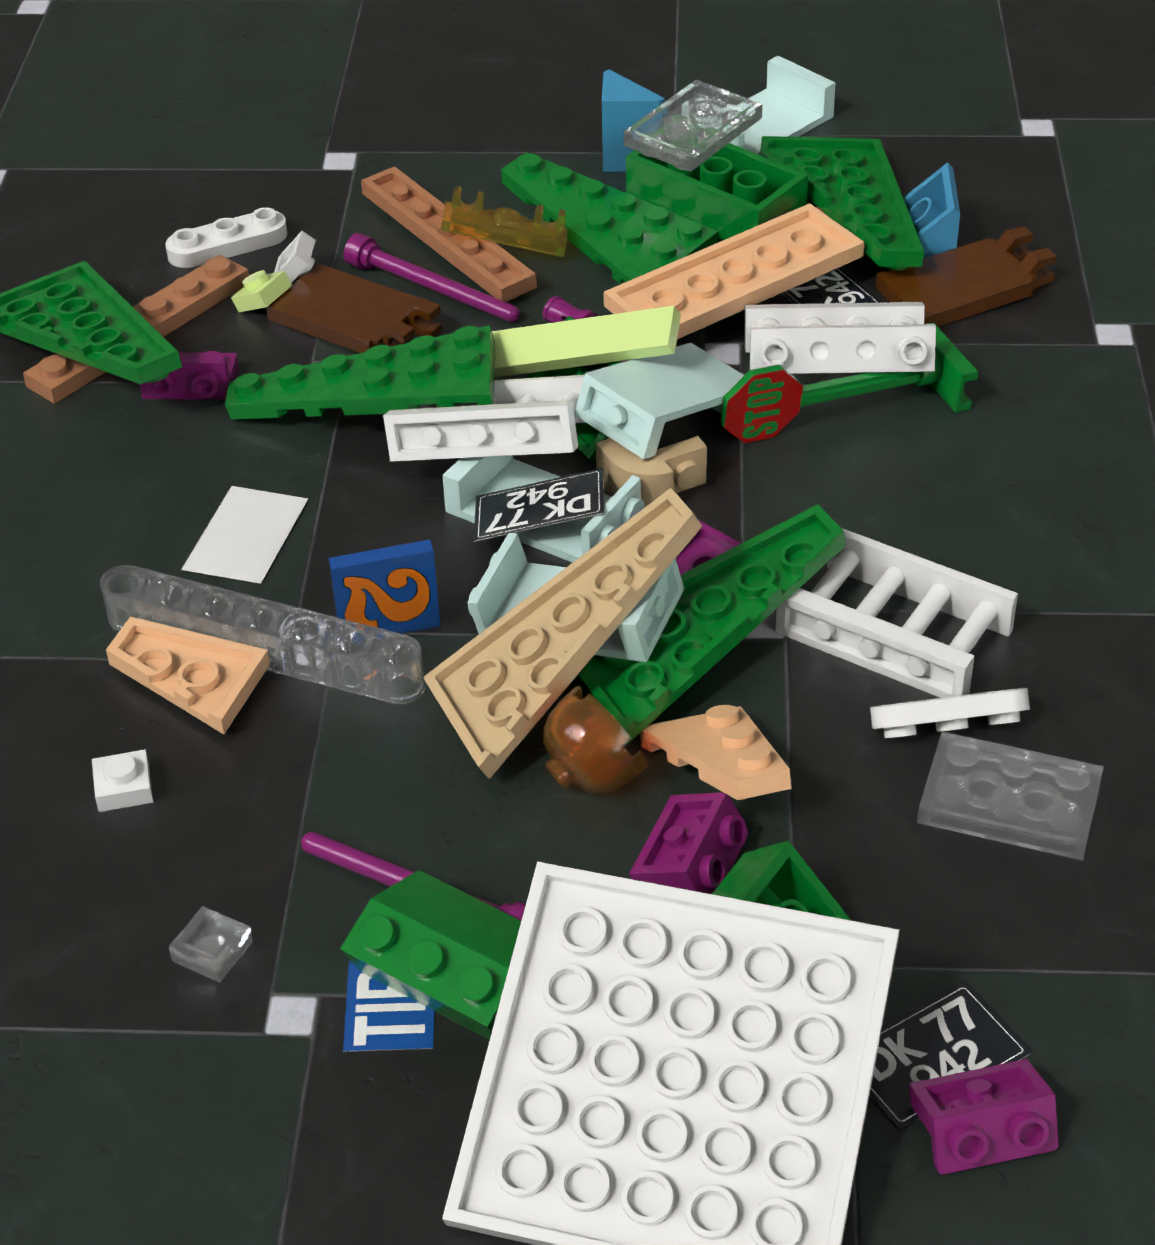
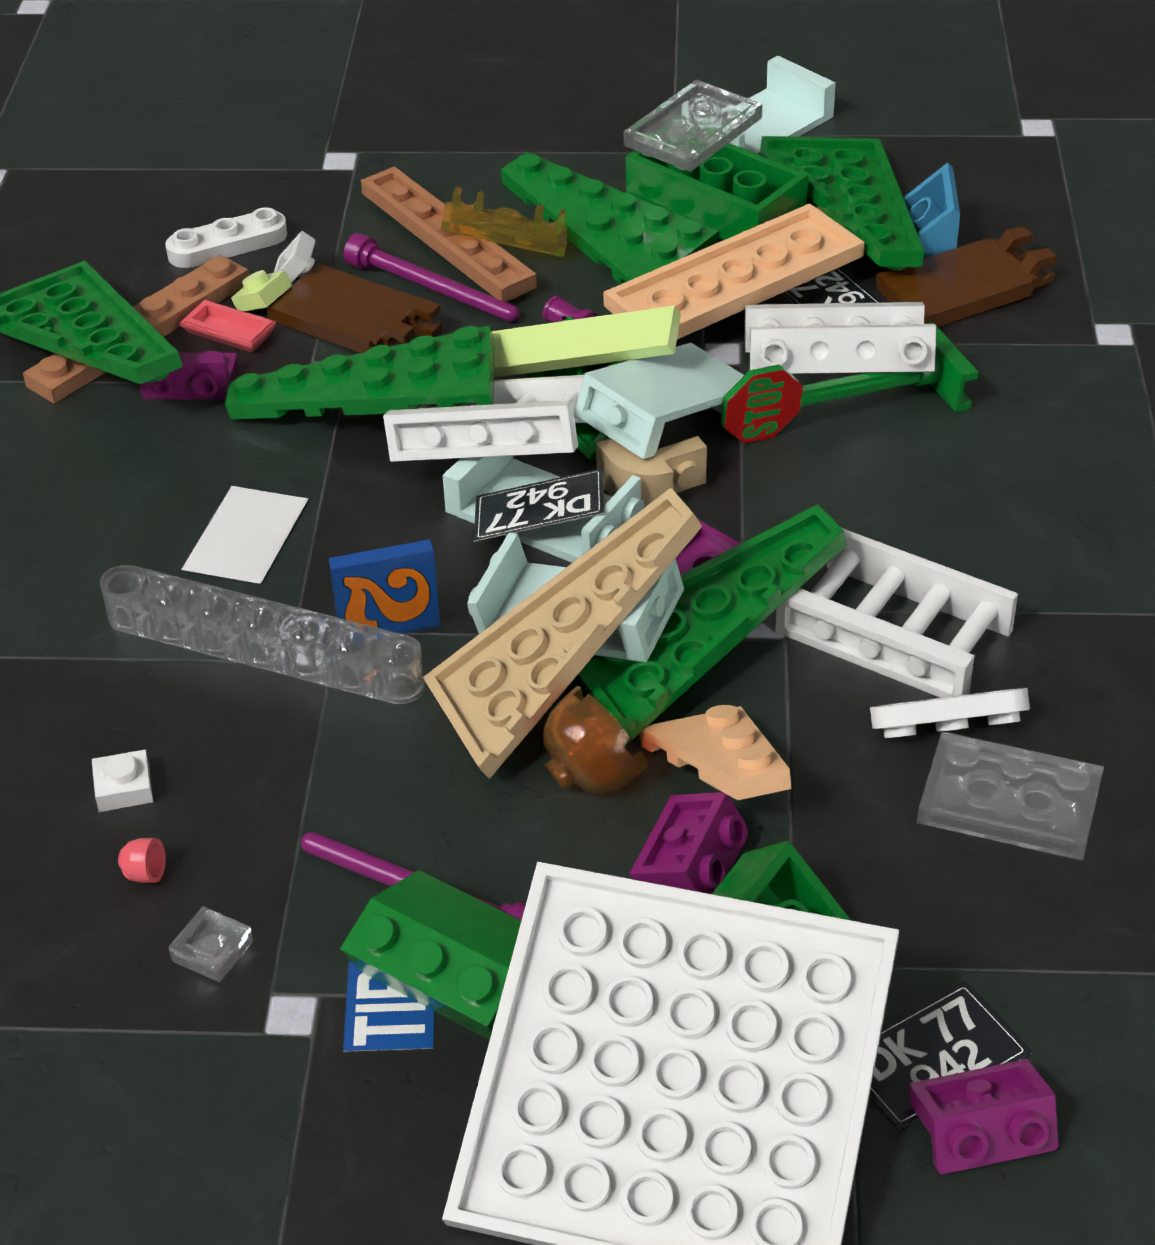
(143, 860): none -> coral hinge
(189, 668): light nougat wing -> none
(228, 326): none -> coral tile
(622, 107): dark azure slope -> none

